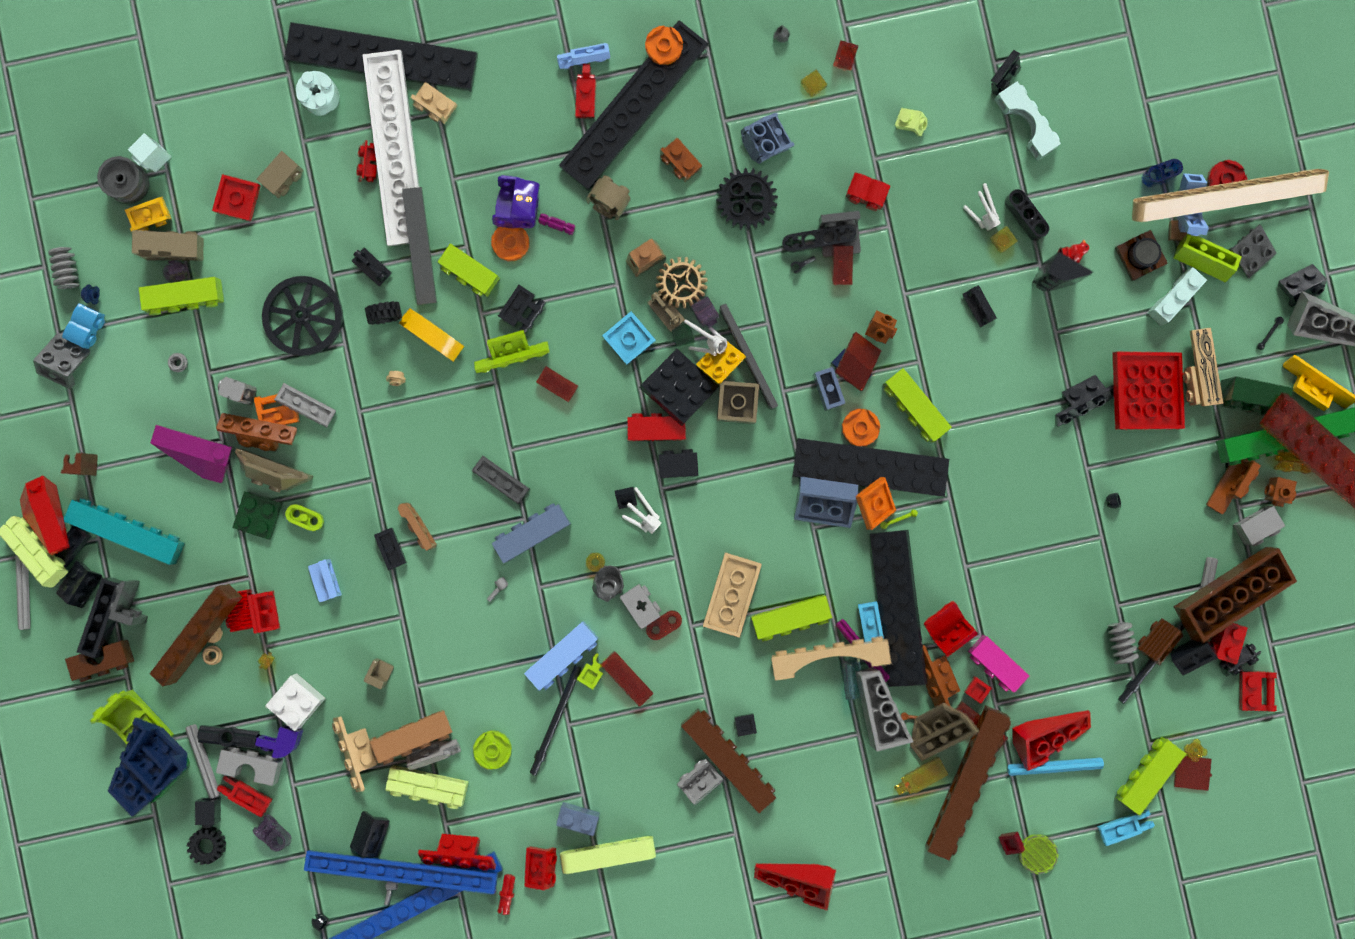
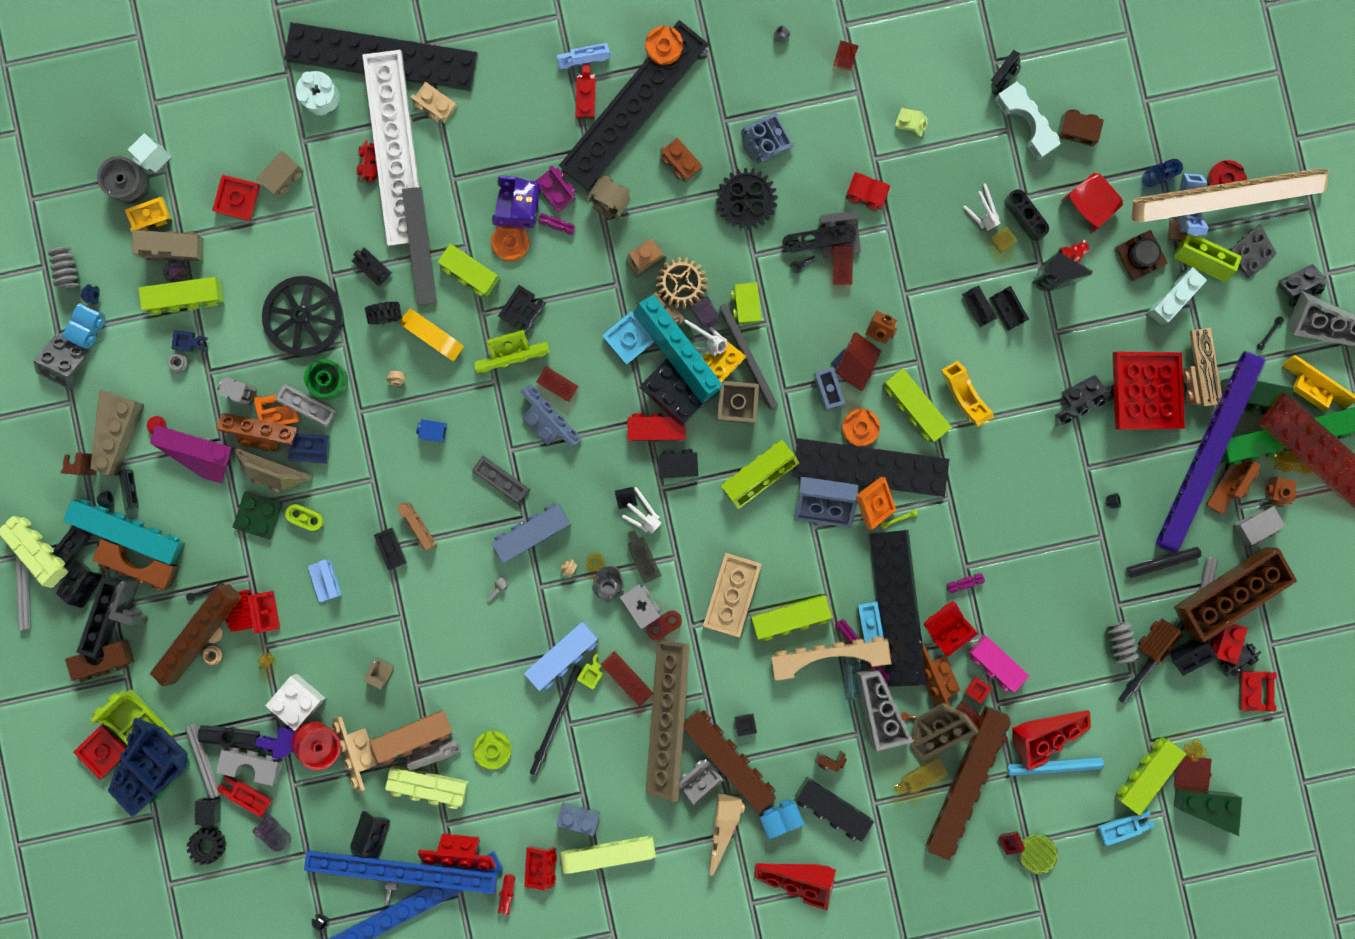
(44, 514): red wedge -> none
(100, 751): none -> red plate
(105, 499): none -> black hinge
(113, 431): none -> dark tan wedge
(115, 556): none -> dark orange arch
(128, 488): none -> black slope
(153, 421): none -> red plate
(186, 341): none -> dark blue plate
(190, 596): none -> black hinge
(309, 448): none -> dark blue plate
(316, 745): none -> red wheel
(322, 369): none -> green brick
(431, 430): none -> blue brick
(546, 420): none -> sand blue bracket
(556, 189): none -> magenta bracket
(568, 568): none -> tan plate
(643, 558): none -> clear smoke hinge
(667, 720): none -> dark tan plate
(677, 348): none -> teal brick
(726, 819): none -> tan wedge
(747, 303): none -> lime brick
(760, 474): none -> lime brick
(781, 819): none -> dark azure brick
(813, 83): clear yellow plate -> none
(827, 763): none -> reddish brown bracket
(833, 808): none -> black brick
(965, 395): none -> yellow arch
(965, 583): none -> magenta axle
(1009, 308): none -> black hinge
(1080, 127): none -> reddish brown brick
(1095, 200): none -> red piece
(1163, 562): none -> black axle
(1210, 451): none -> dark purple beam
(1214, 807): none -> dark green wedge

